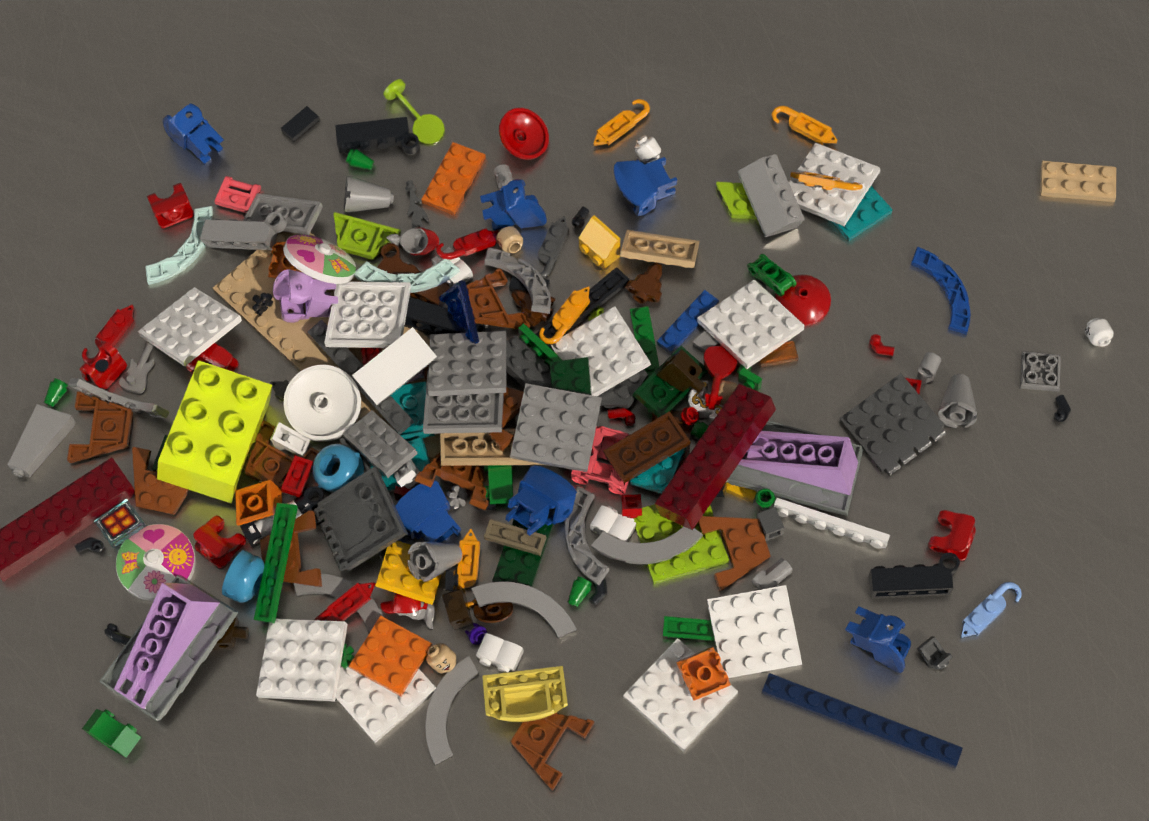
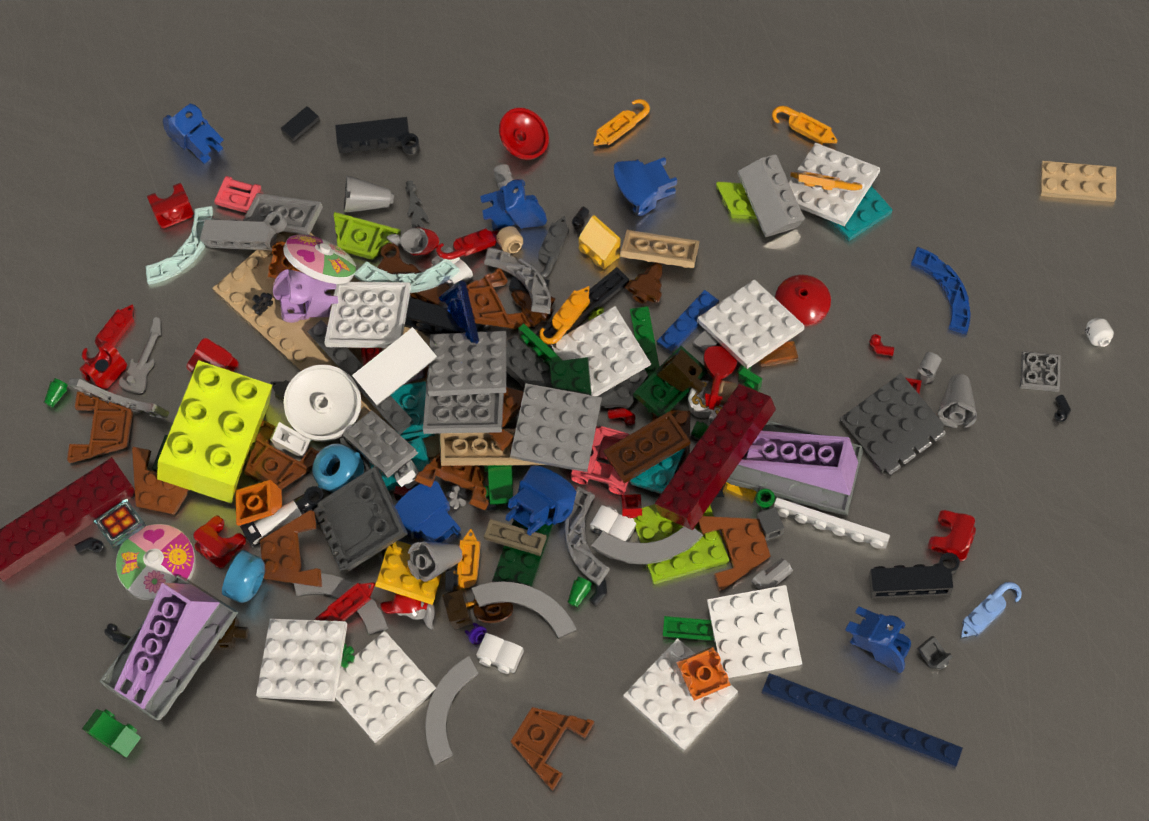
(39, 439): light grey slope -> none
(189, 326): white plate -> none
(275, 563): green plate -> none
(297, 476): red plate -> none
(359, 160): green cone -> none
(390, 656): orange plate -> none
(426, 127): lime piece -> none
(441, 658): tan head -> none
(453, 178): orange plate -> none
(525, 694): light yellow slope -> none
(647, 149): white head -> none
(689, 415): red plate -> none
(771, 274): green piece -> none

